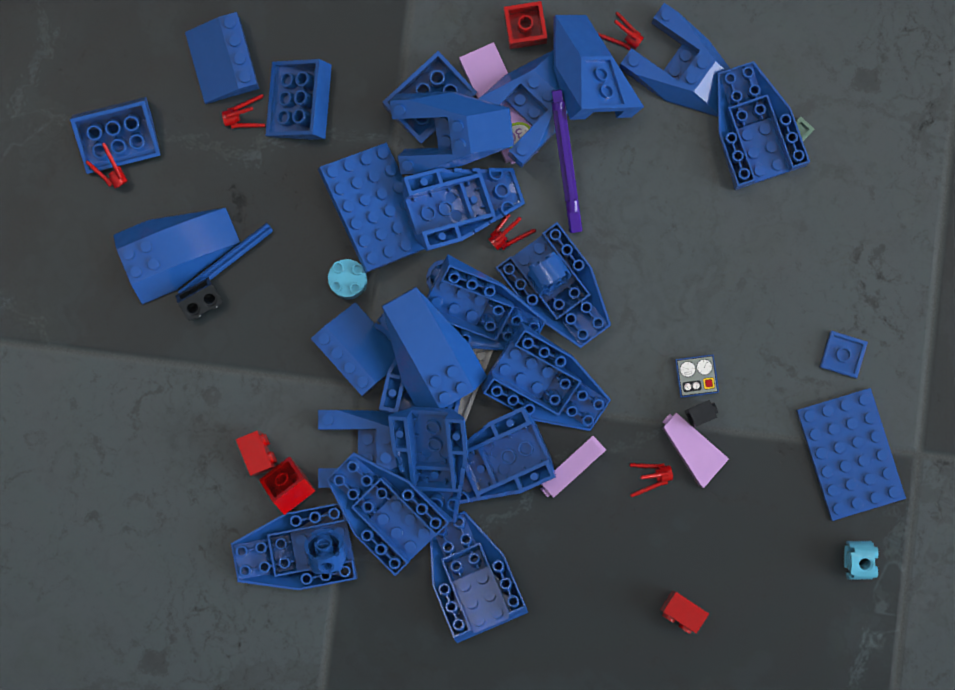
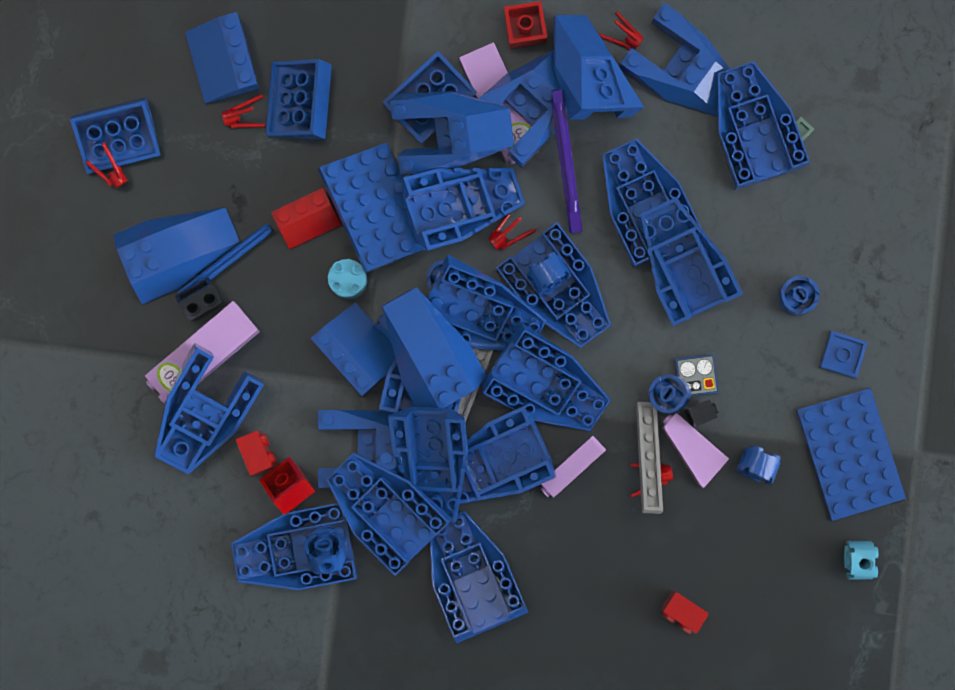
(195, 423): none -> blue wedge
(221, 336): none -> lavender brick
(306, 218): none -> red slope
(634, 185): none -> blue wedge
(649, 458): none -> light grey plate
(669, 393): none -> blue brick
(685, 263): none -> blue wedge
(759, 465): none -> blue brick
(798, 295): none -> blue brick

